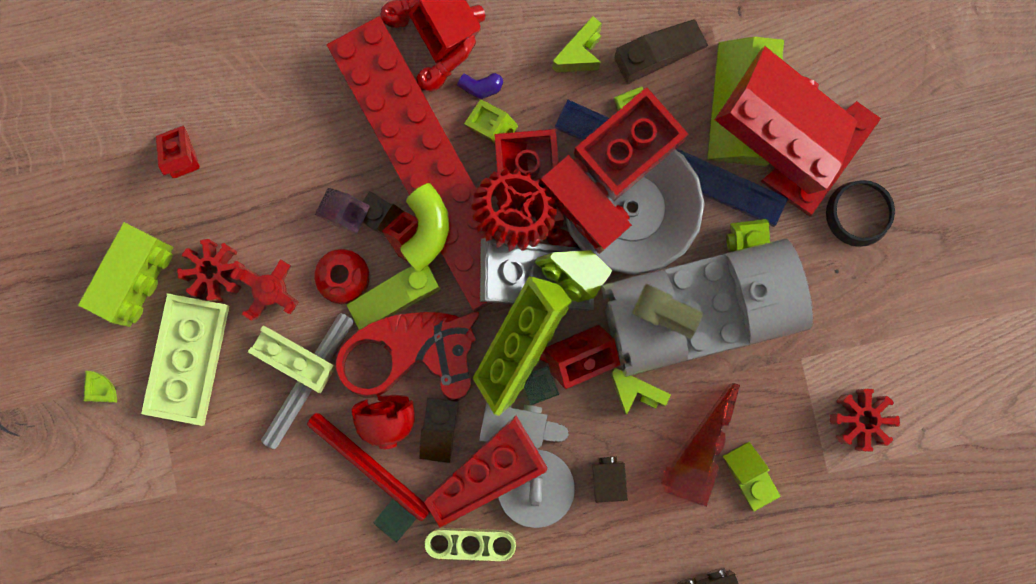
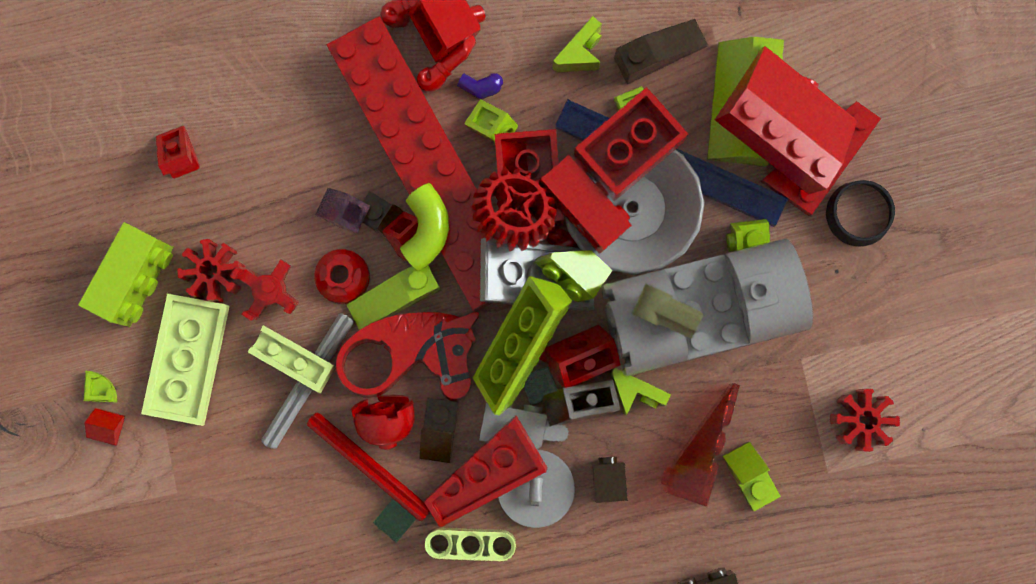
(104, 426): none -> red slope
(581, 402): none -> dark brown brick

